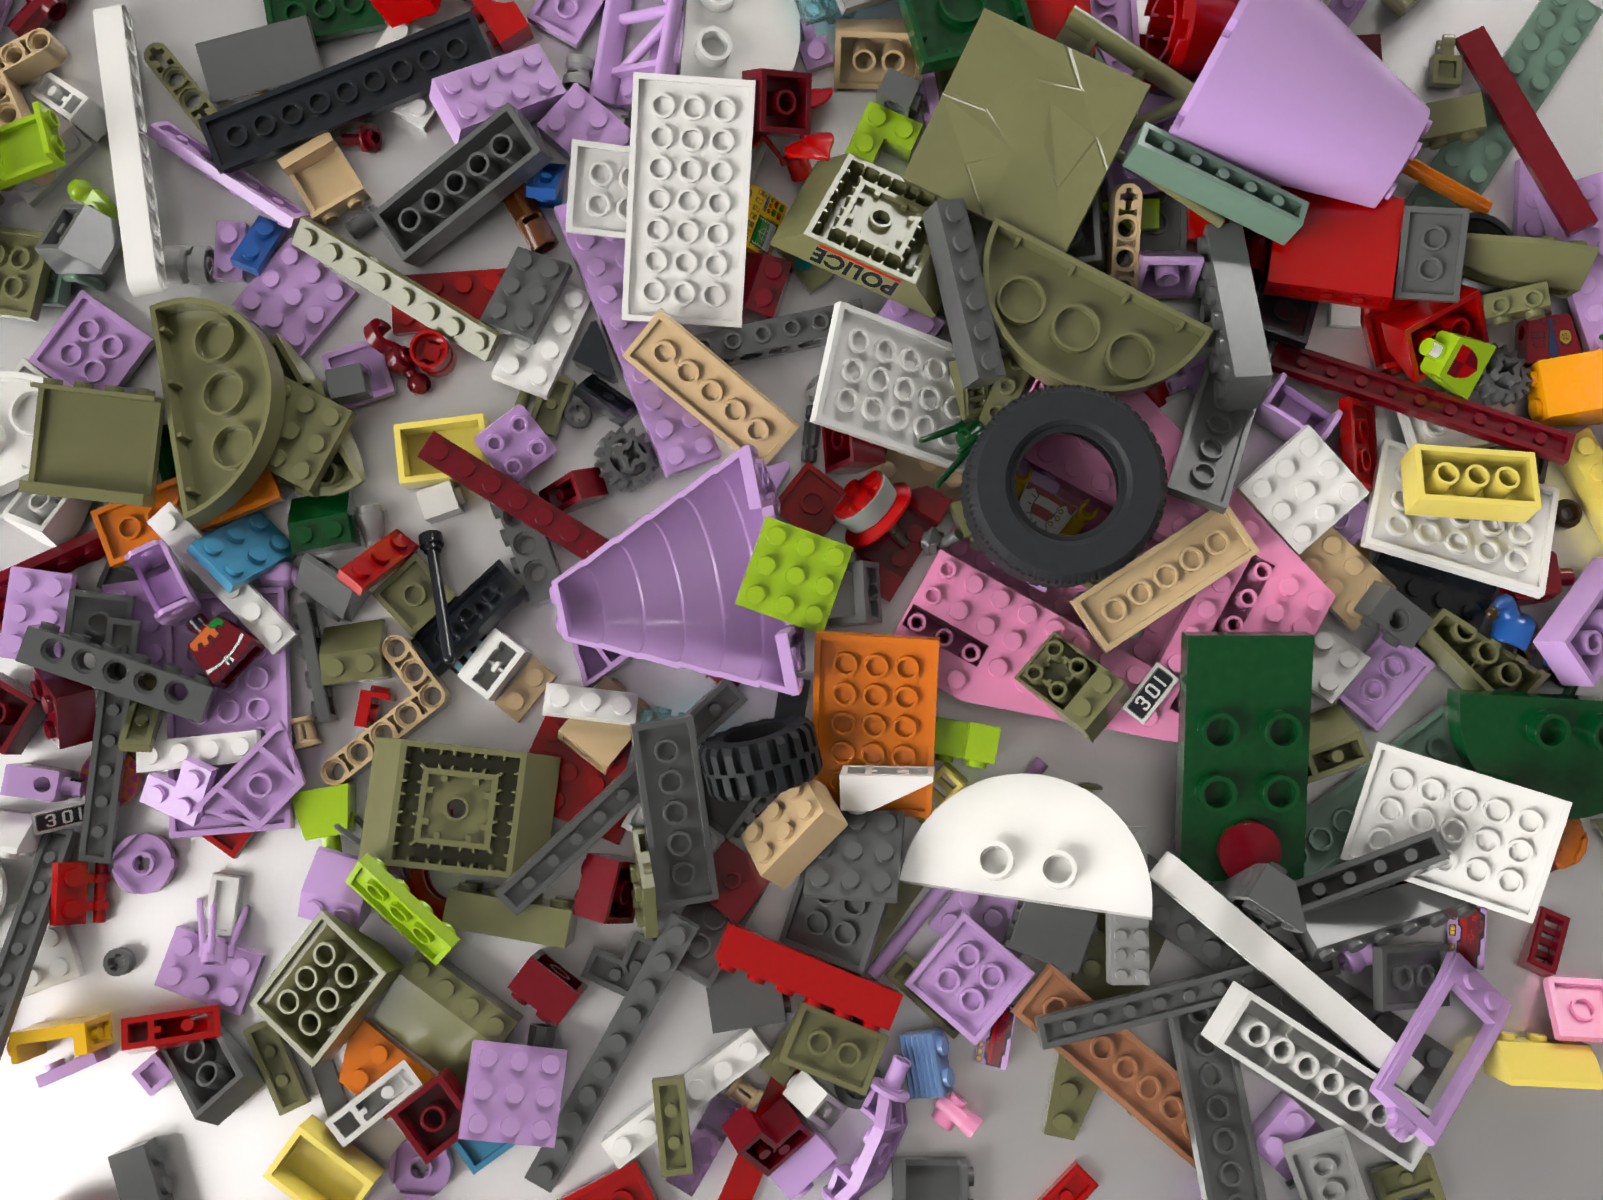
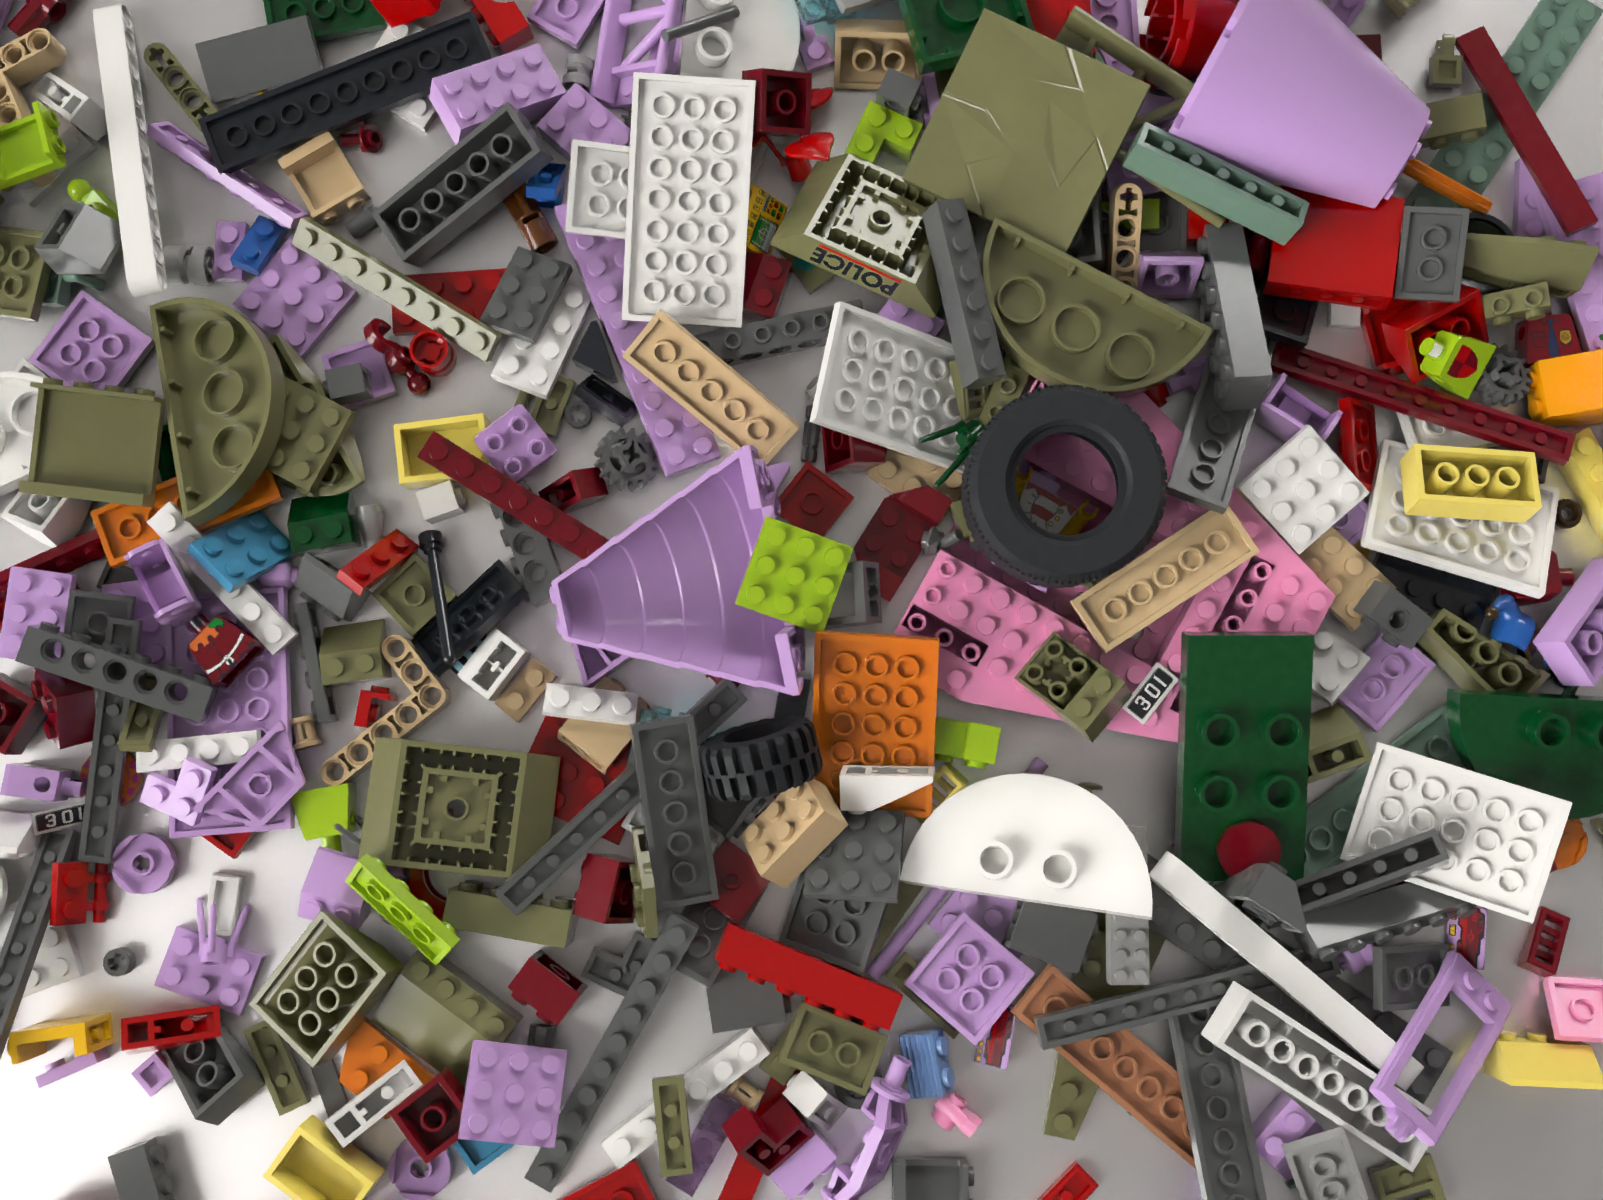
(700, 23): none -> dark grey bar
(872, 509): red piece -> none

